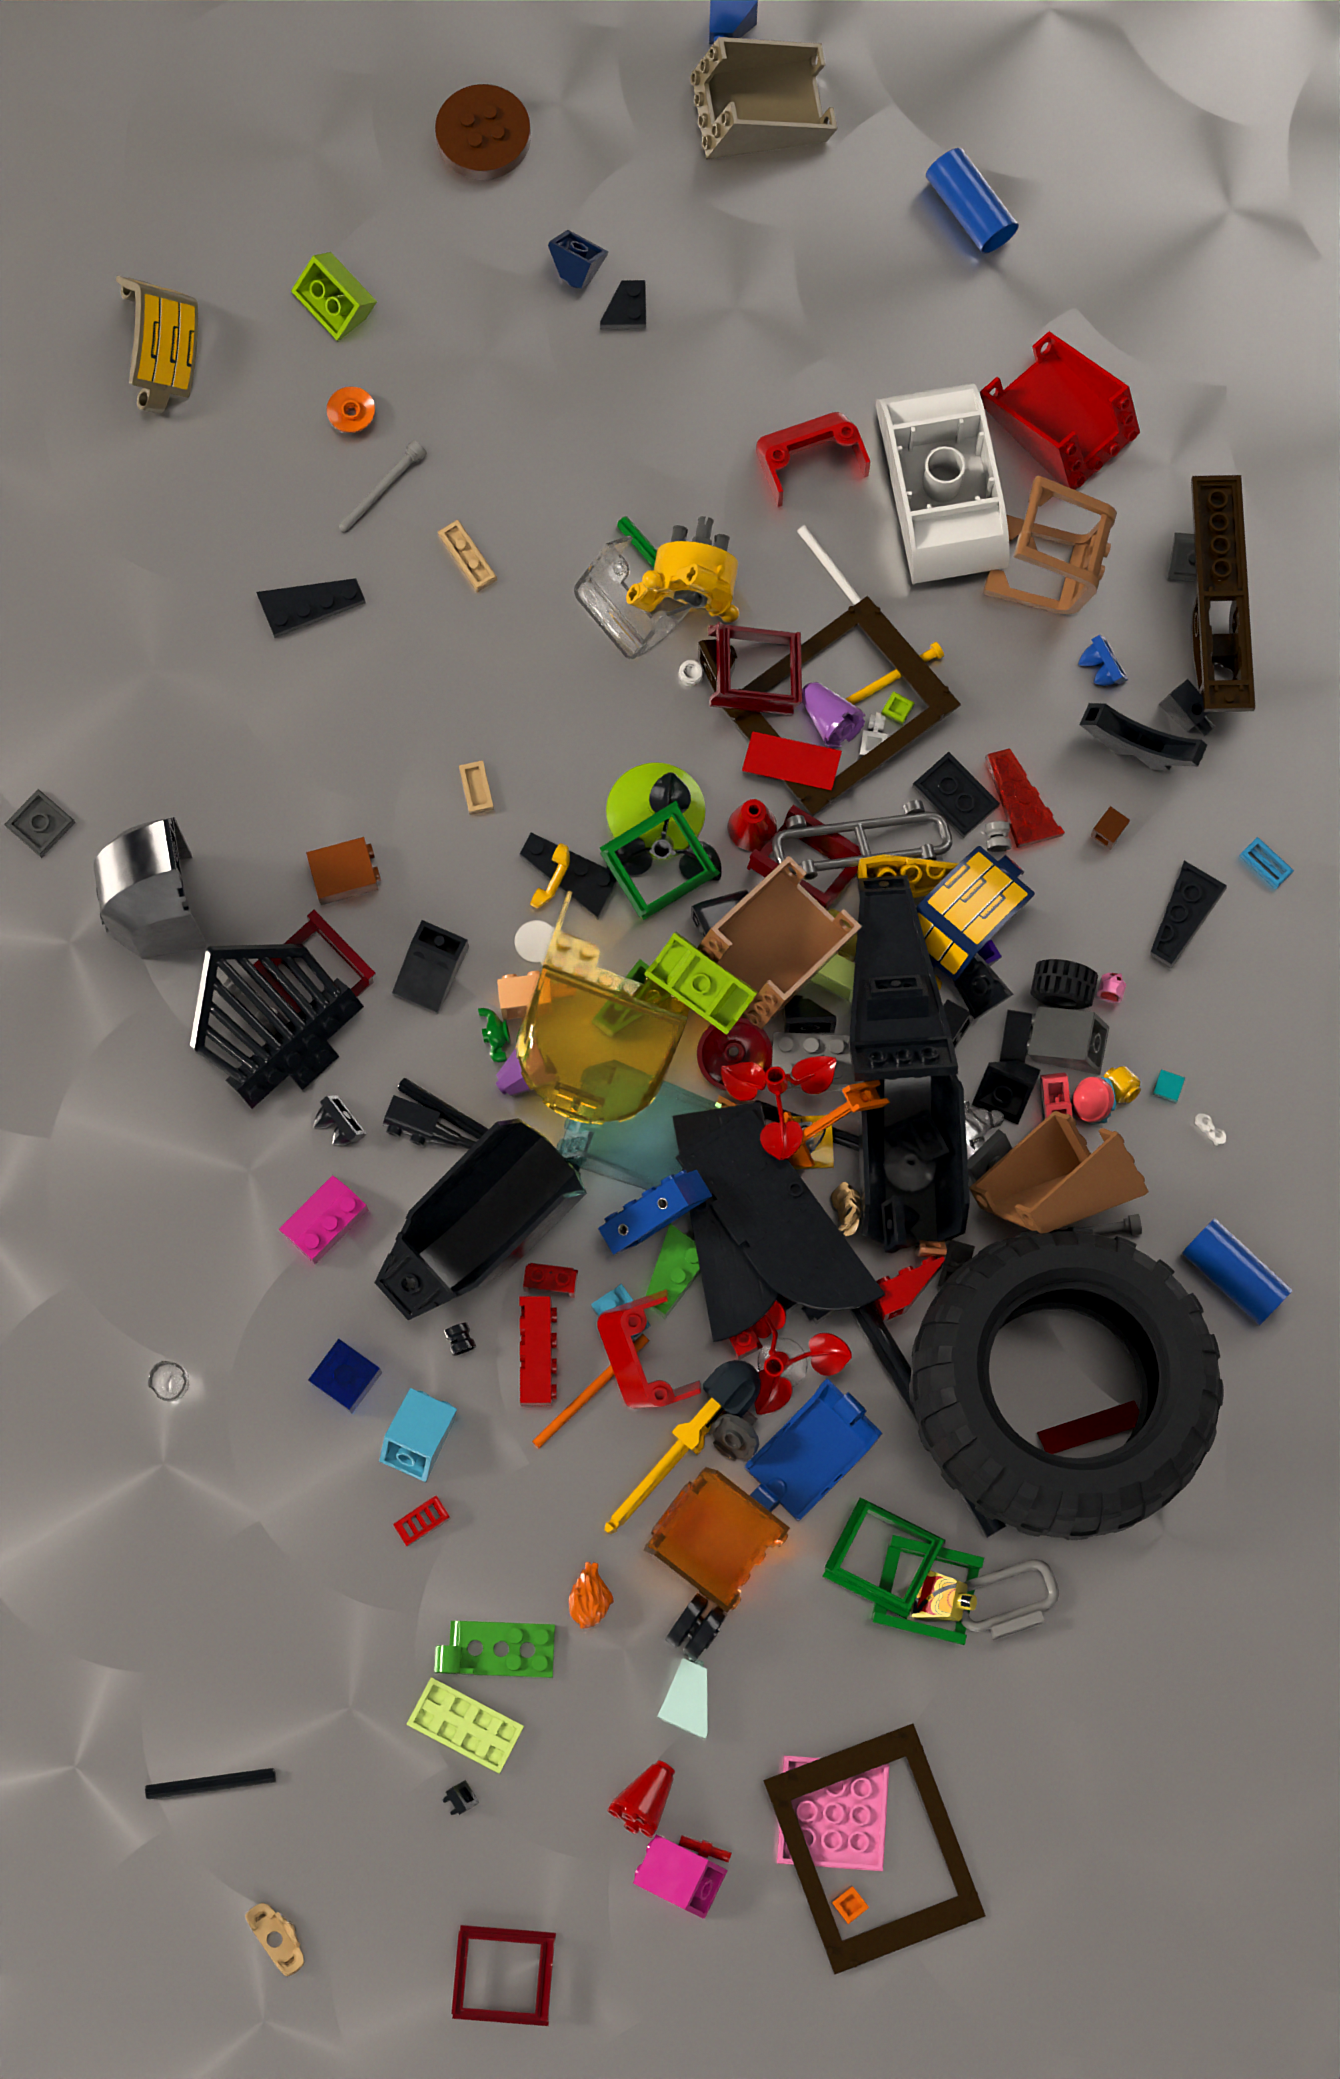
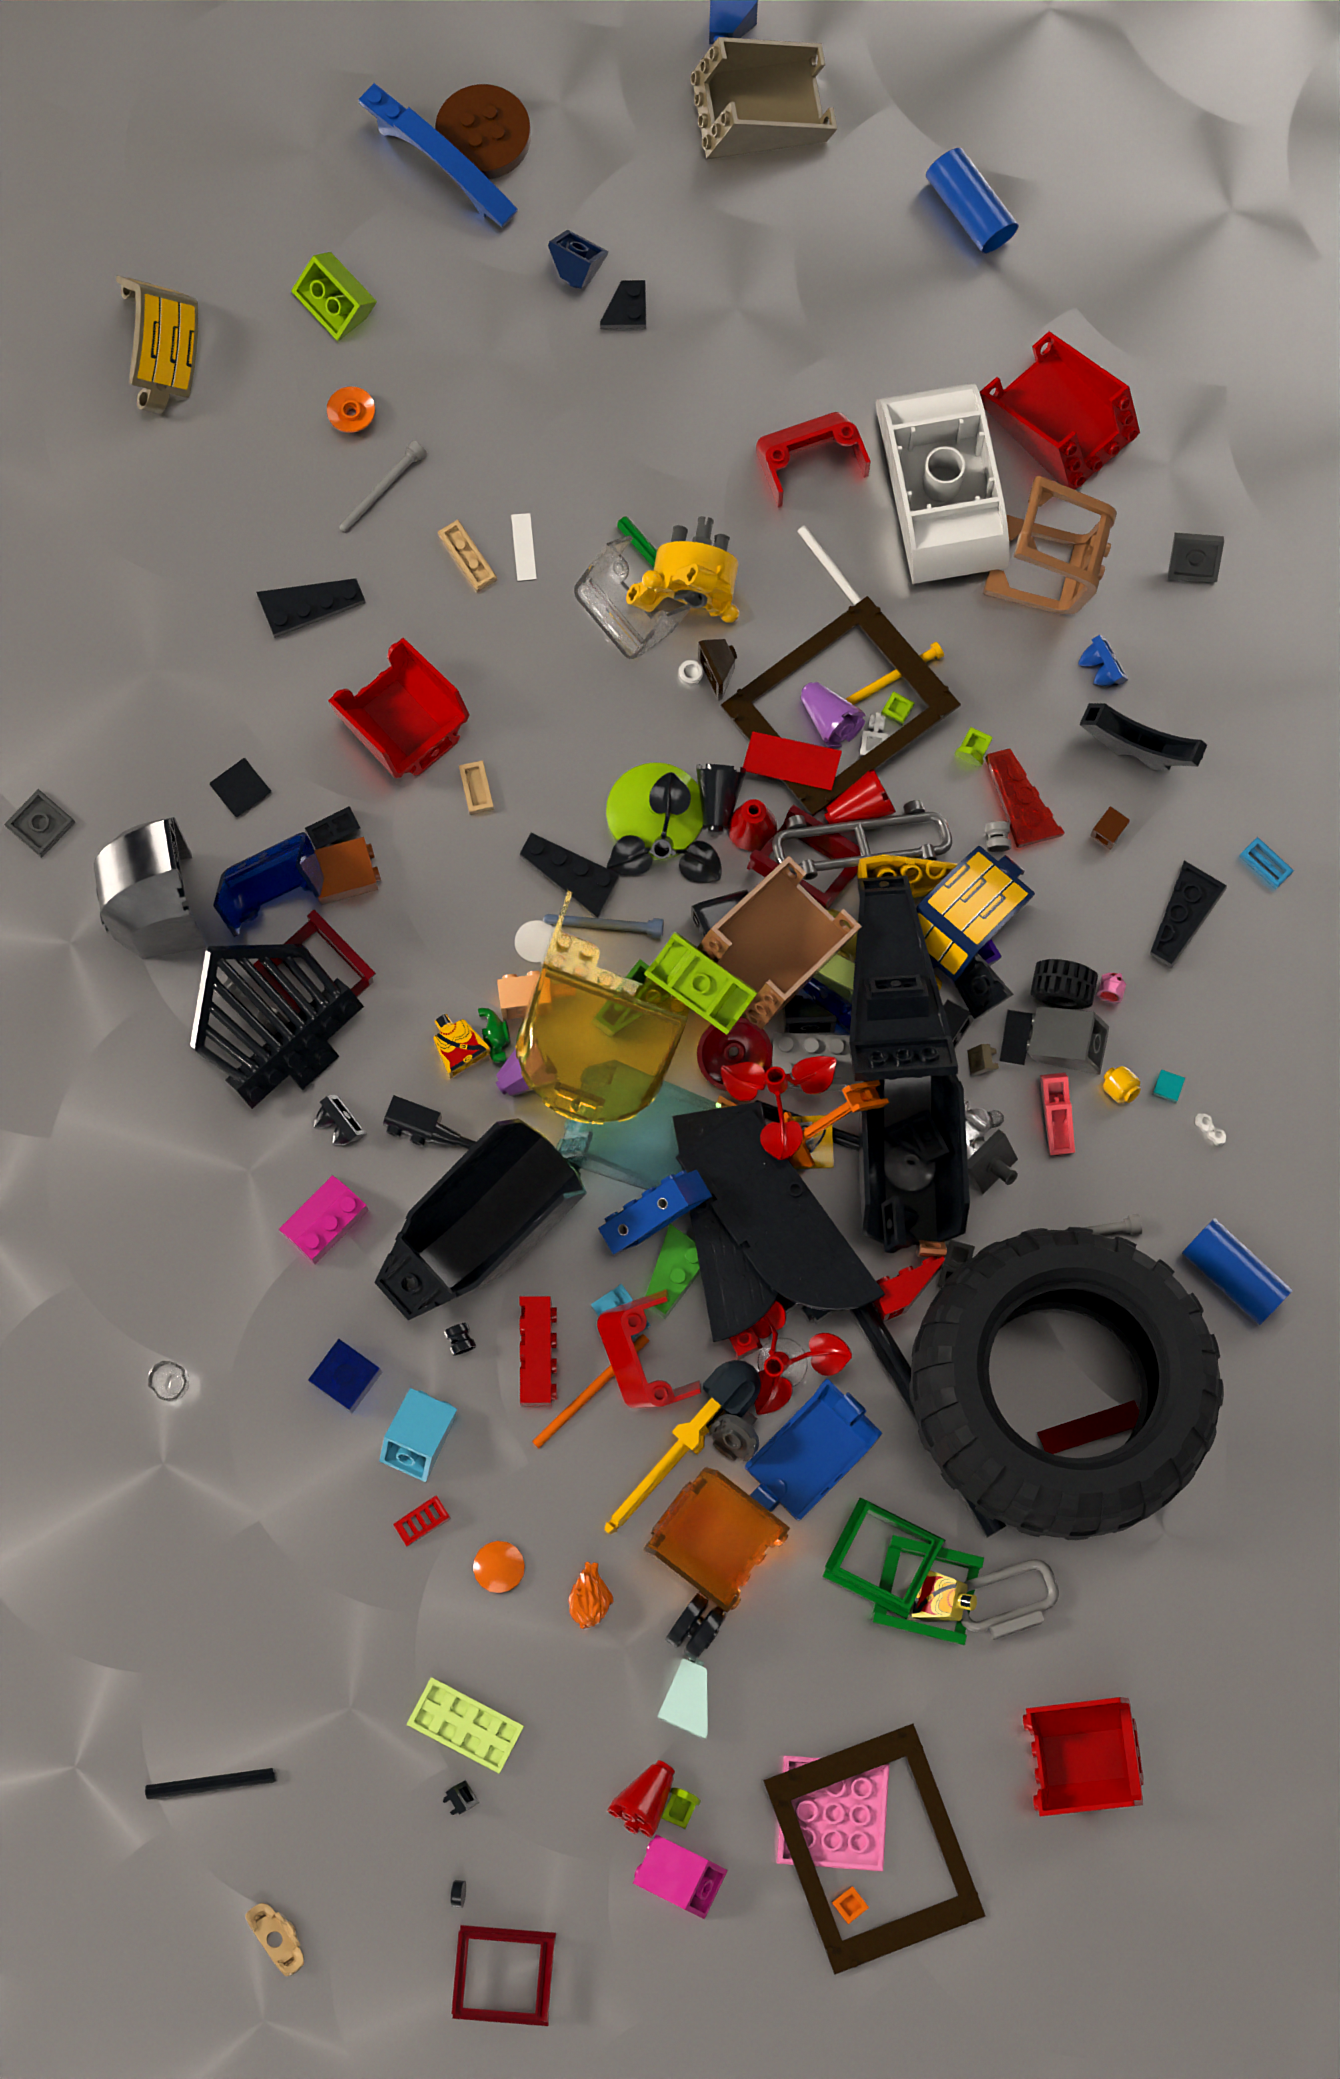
(240, 787): none -> black sticker
(266, 877): none -> clear blue windscreen
(332, 828): none -> black hinge
(405, 713): none -> red windscreen
(408, 125): none -> blue slope
(430, 966): black slope -> none
(446, 1110): black axle -> none
(457, 1659): bright green hinge -> none
(458, 1045): none -> torso
(458, 1893): none -> black tile
(498, 1567): none -> orange dish
(523, 547): none -> white sticker
(550, 1278): red window -> none
(561, 857): yellow bar -> none
(626, 883): green piece -> none
(653, 927): none -> sand blue piece
(680, 1807): none -> lime tile
(705, 1848): red bar -> none
(718, 793): none -> black cone
(752, 700): dark red piece -> none
(830, 1001): none -> clear blue piece
(843, 1198): tan piece -> none
(861, 801): none -> red cone
(956, 794): black tile -> none
(974, 747): none -> lime tile
(981, 1059): none -> dark tan tile
(1006, 1088): black slope -> none
(1056, 1179): medium nougat windscreen -> none
(1085, 1756): none -> red windscreen
(1094, 1100): coral hair -> none
(1187, 708): black torso -> none
(1221, 577): dark brown piece -> none

